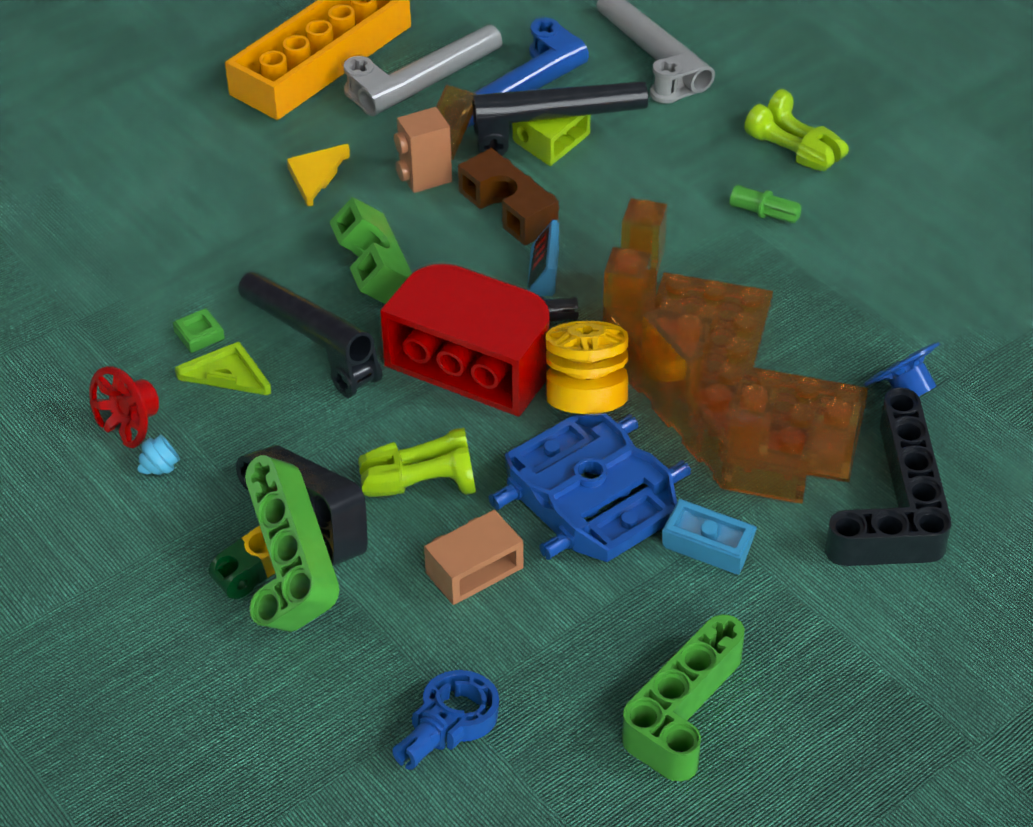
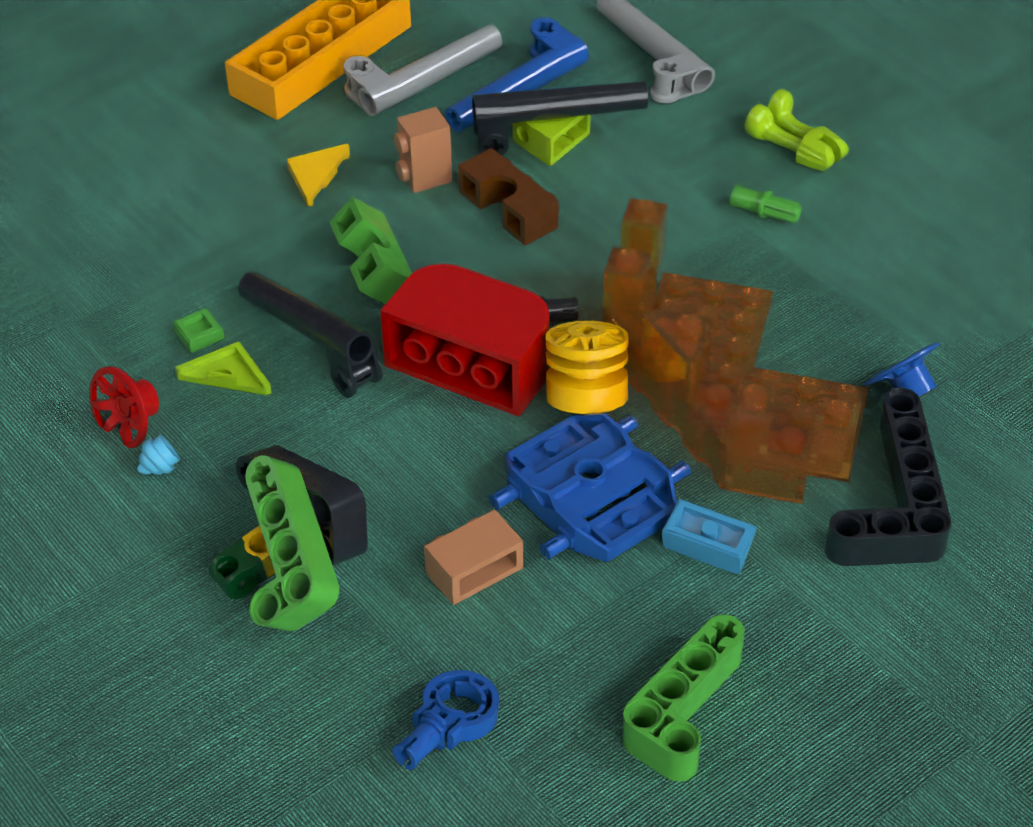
(390, 470): lime piece -> none
(457, 110): clear orange tile -> none
(544, 261): dark azure slope -> none

